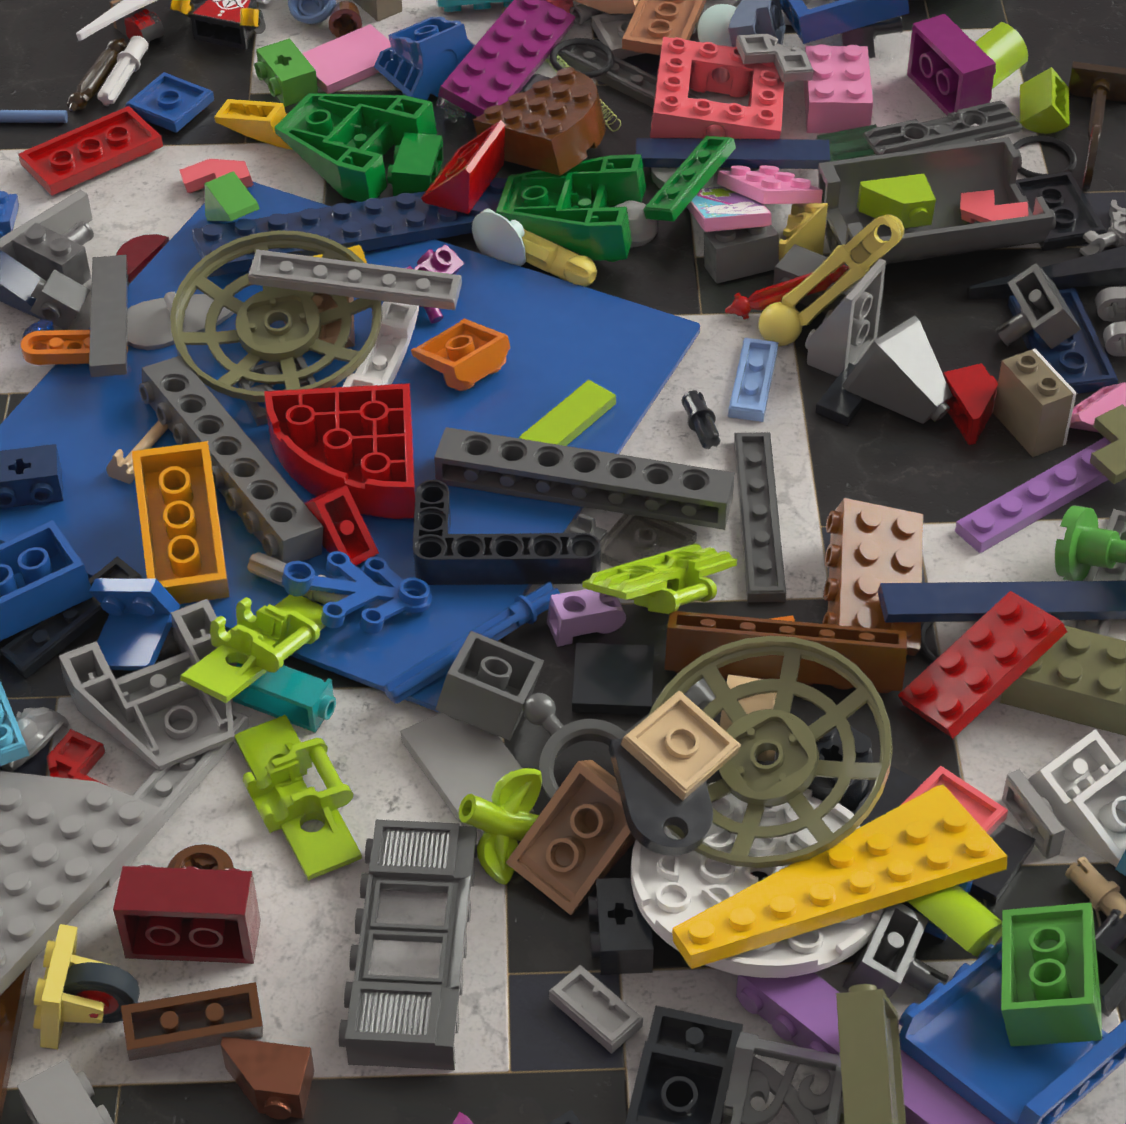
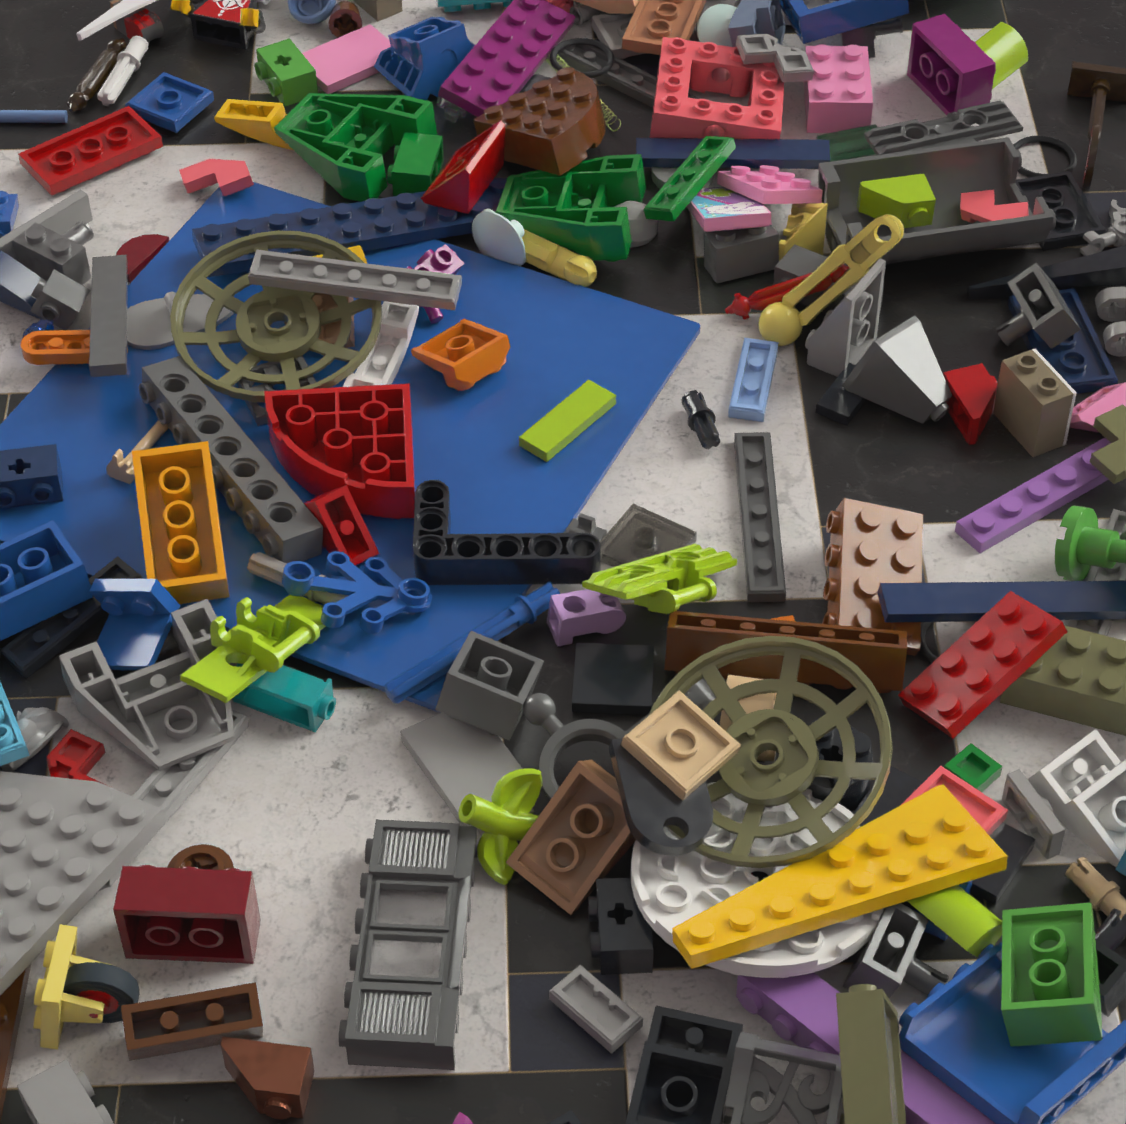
(228, 199): bright green slope -> none
(286, 803): lime piece -> none
(585, 478): dark grey brick -> none
(974, 767): none -> green plate
(1044, 103): lime brick -> none

